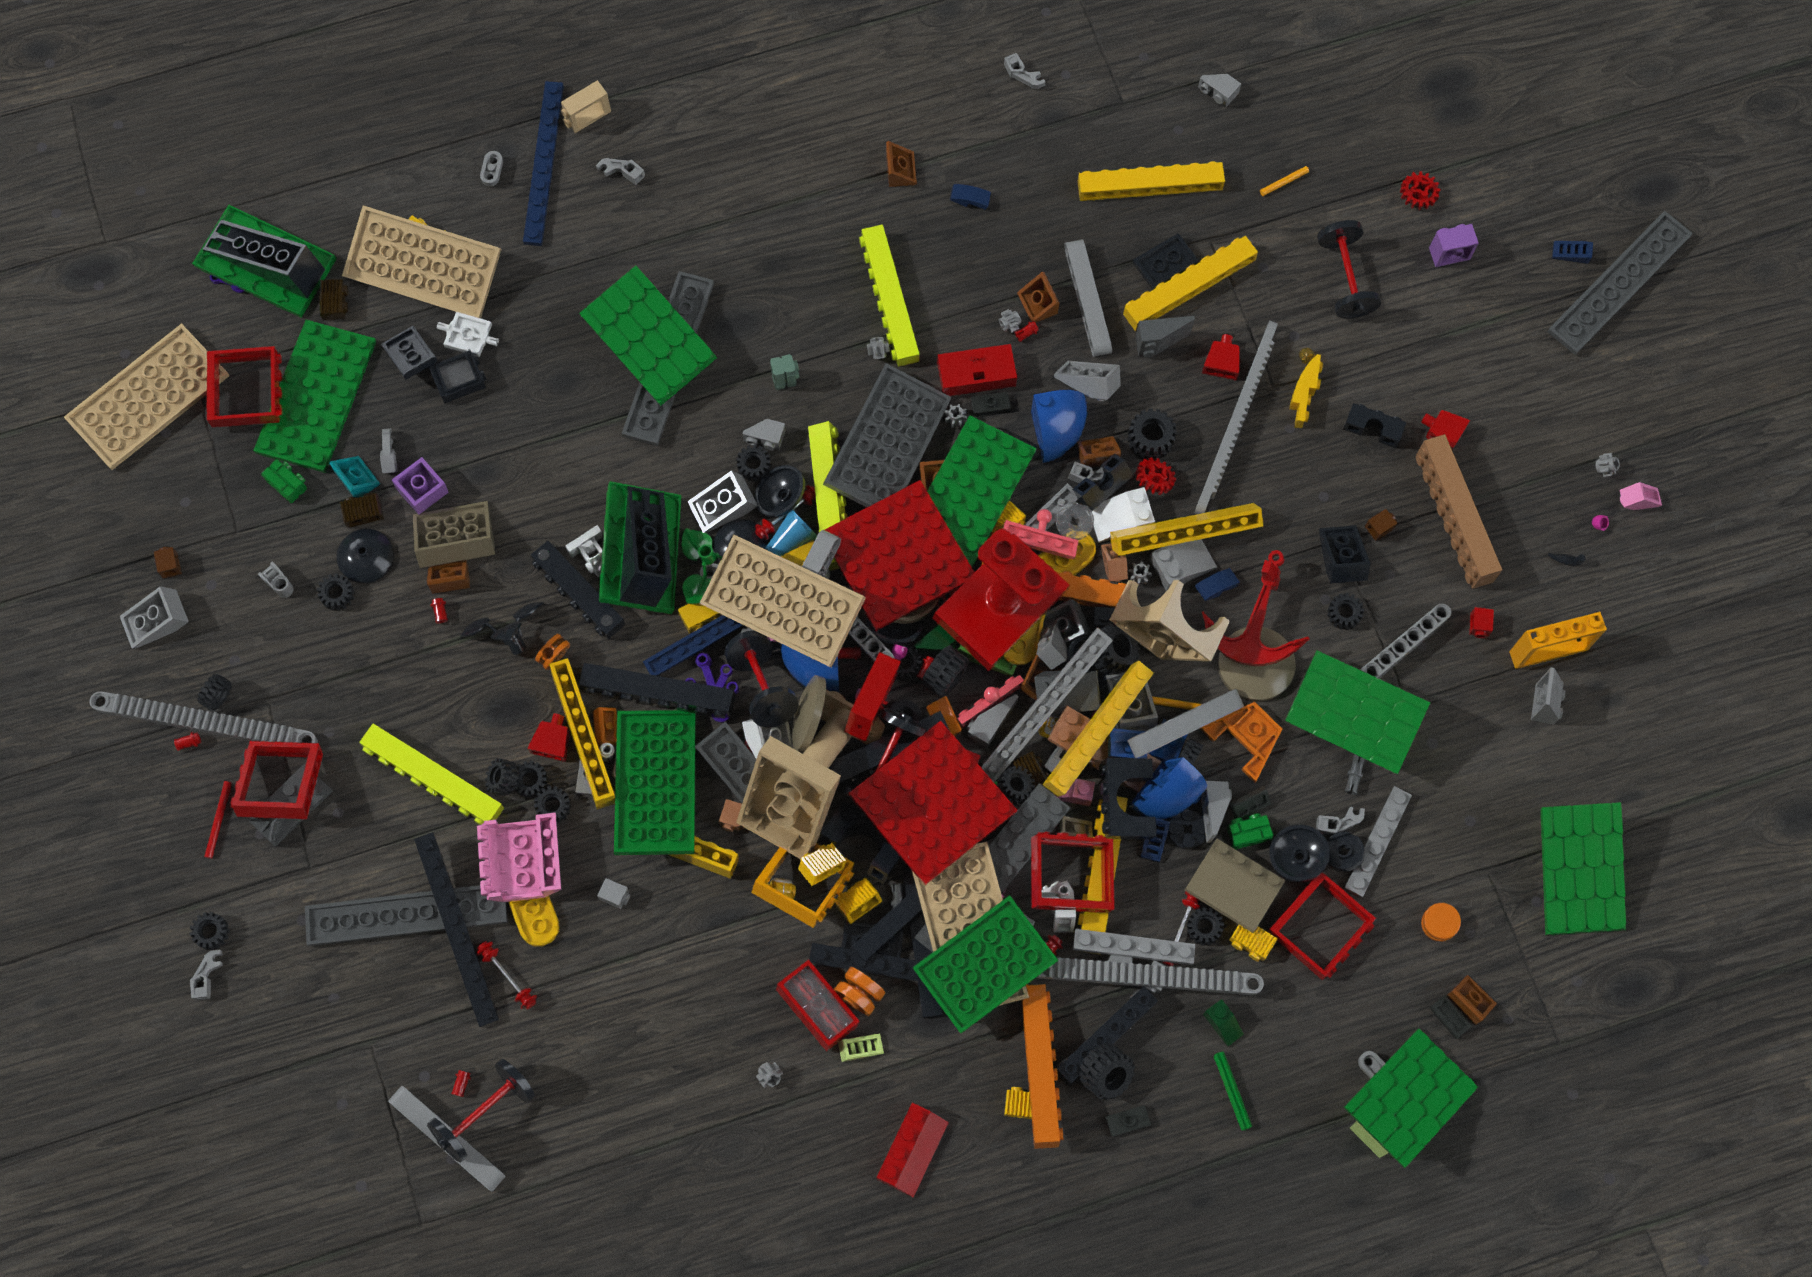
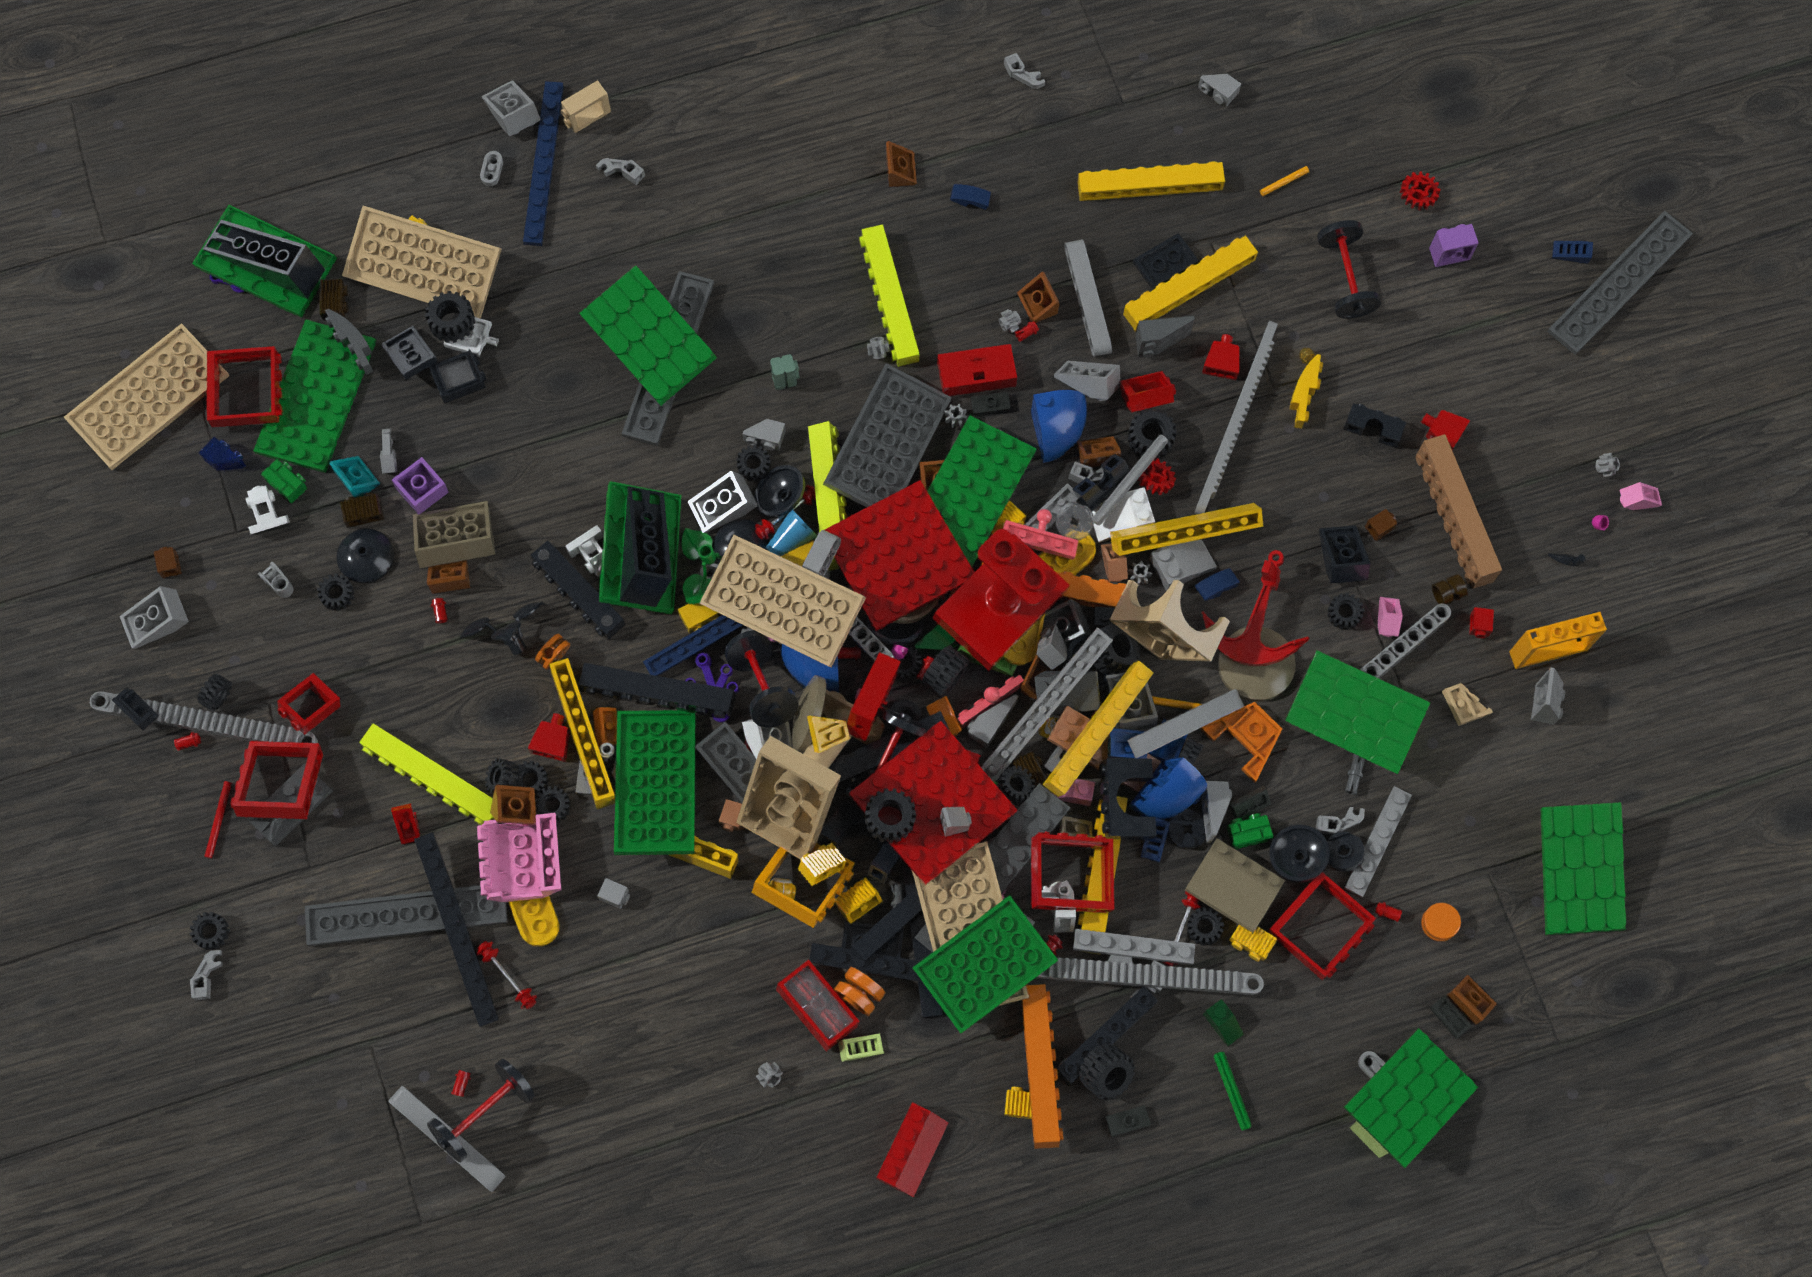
(135, 708): none -> black hinge
(220, 457): none -> clear blue slope
(266, 521): none -> white tile
(322, 691): none -> red window
(351, 338): none -> dark grey slope
(406, 823): none -> red slope
(445, 305): none -> black tyre
(511, 108): none -> light grey slope
(514, 805): none -> dark orange slope
(827, 732): none -> yellow wing
(892, 799): none -> black tyre
(955, 820): none -> light grey slope
(1129, 480): none -> light grey axle
(1147, 391): none -> red window
(1388, 911): none -> red pin
(1389, 617): none -> bright pink slope
(1451, 589): none -> dark brown wheel
(1464, 705): none -> tan wing

